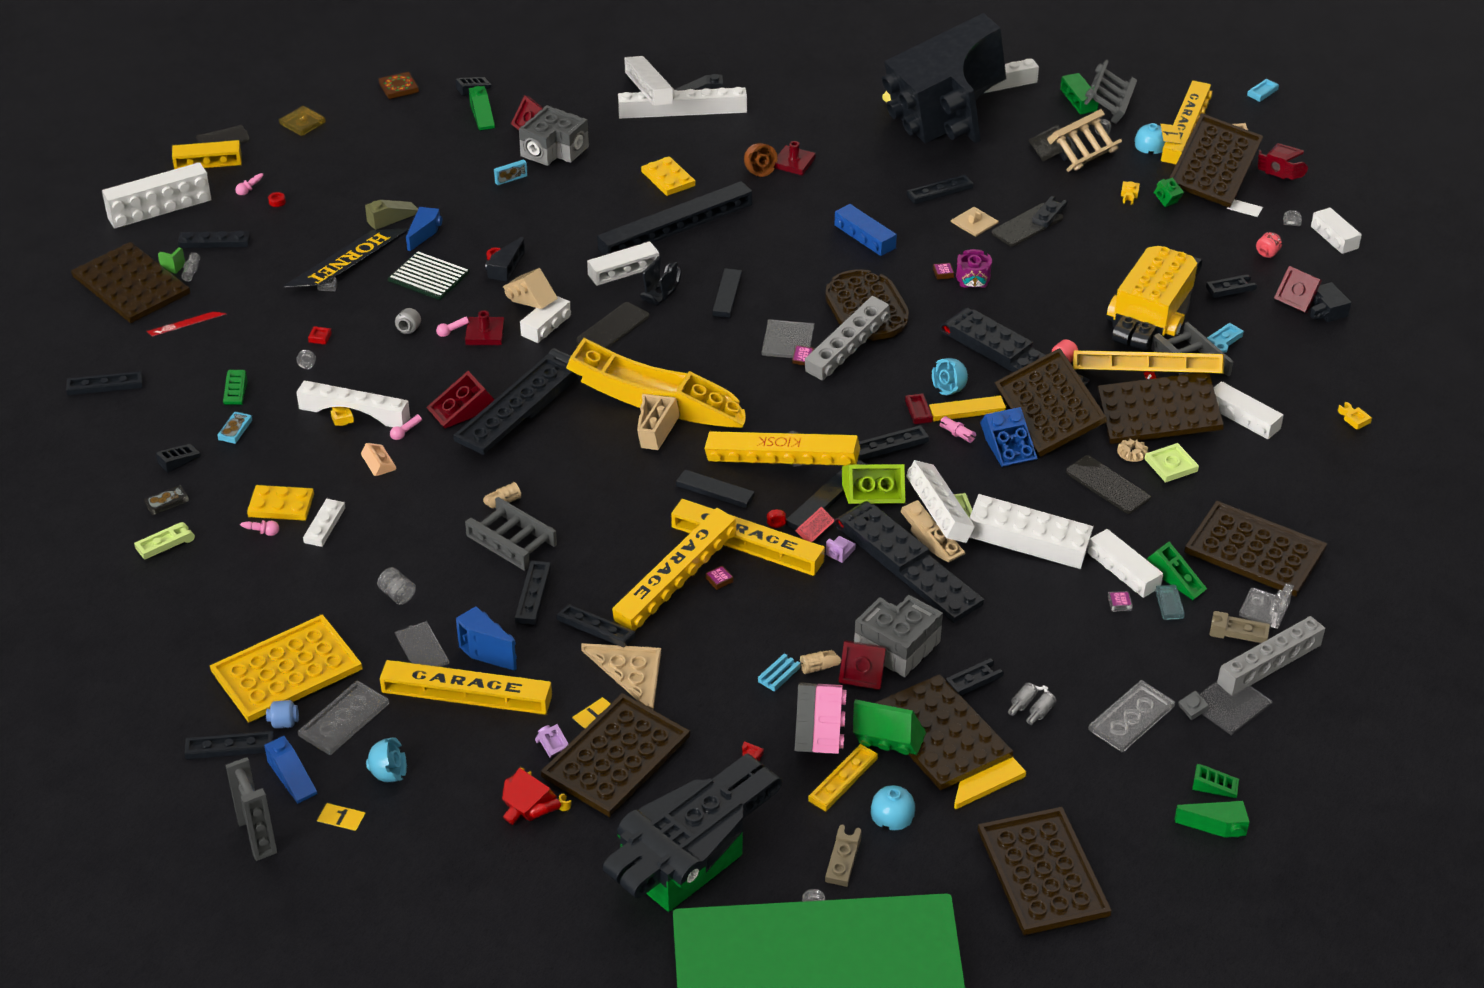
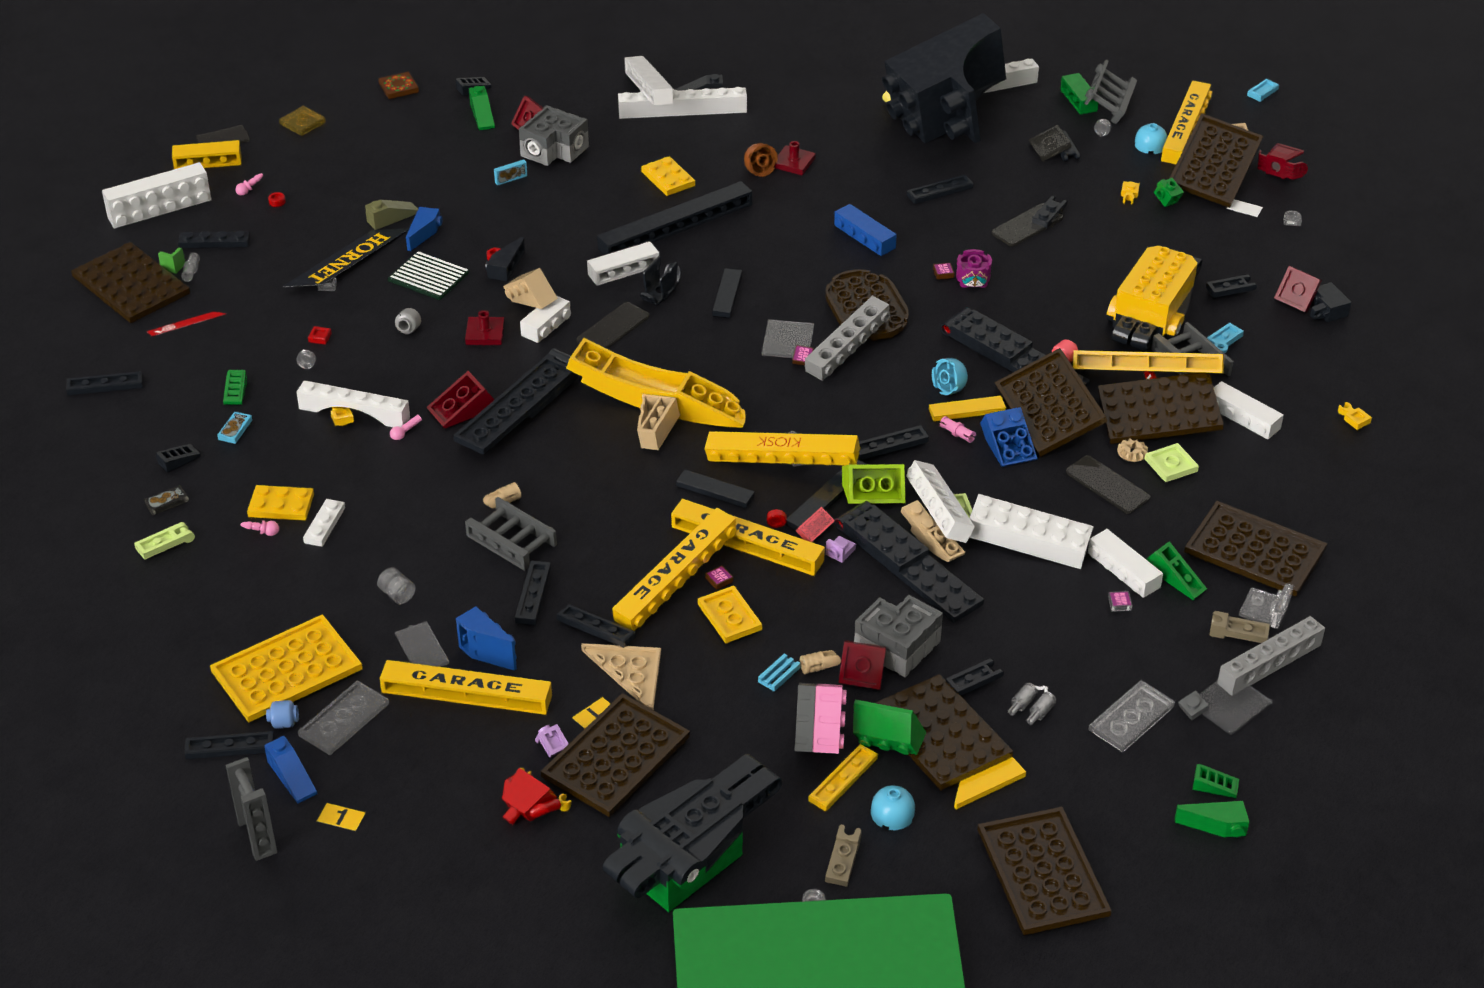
(377, 459): light nougat slope -> none
(386, 760): medium azure cylinder -> none
(444, 329): bright pink bar -> none
(729, 614): none -> yellow plate
(753, 750): red tile -> none
(918, 408): dark red tile -> none
(974, 221): tan piece -> none
(1083, 125): tan fence -> none
(1169, 602): clear light blue tile -> none
(1170, 133): yellow sticker -> none
(1269, 244): coral head -> none
(1336, 230): white brick -> none

